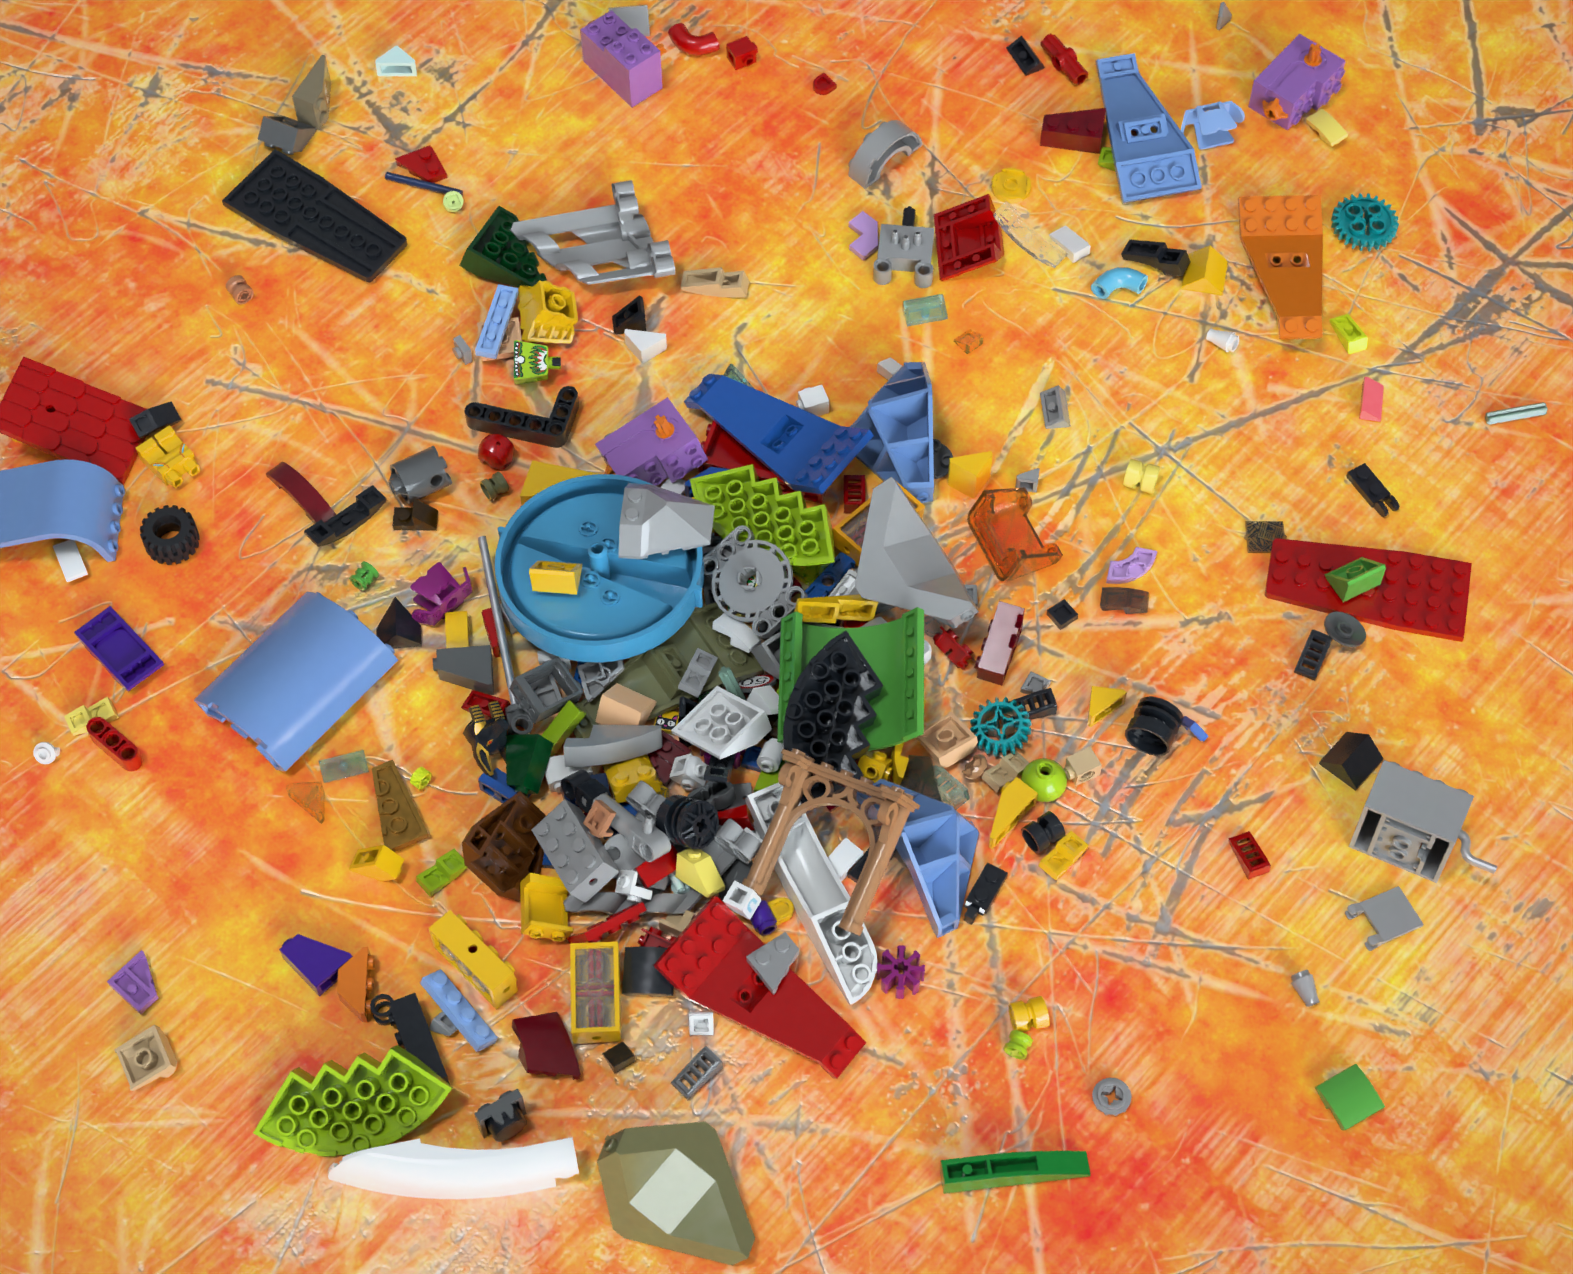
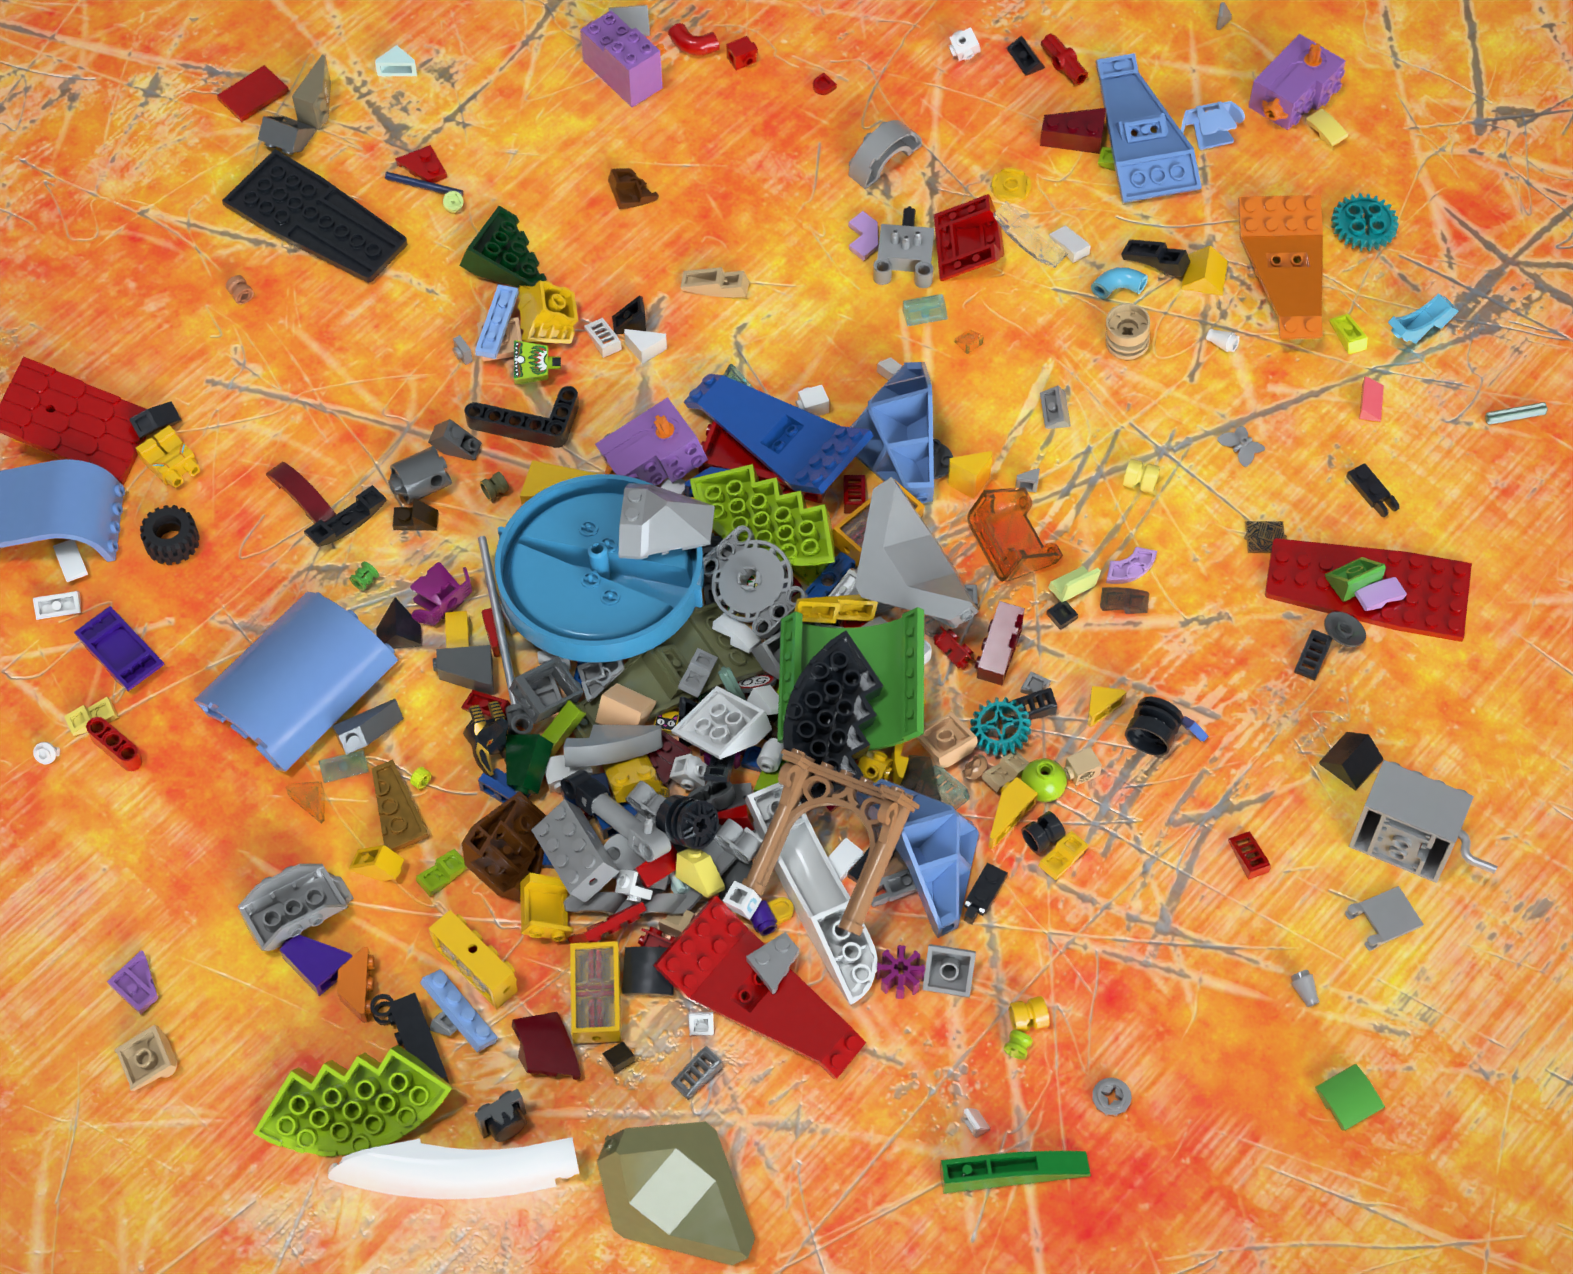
(57, 605): none -> white slope
(253, 93): none -> red tile
(291, 903): none -> light grey slope
(367, 726): none -> dark grey slope
(454, 440): none -> dark grey slope
(496, 456): red helmet -> none
(555, 577): yellow slope -> none
(599, 819): nougat bracket -> none
(609, 347): none -> white slope
(611, 234): light grey panel -> none
(629, 189): none -> reddish brown slope
(895, 887): none -> light grey hinge
(949, 970): none -> light grey slope
(964, 44): none -> white brick
(975, 1122): none -> white slope
(1074, 583): none -> yellowish green panel
(1127, 331): none -> tan wheel
(1243, 442): none -> light grey piece
(1377, 594): none -> lavender slope
(1417, 324): none -> medium azure arch

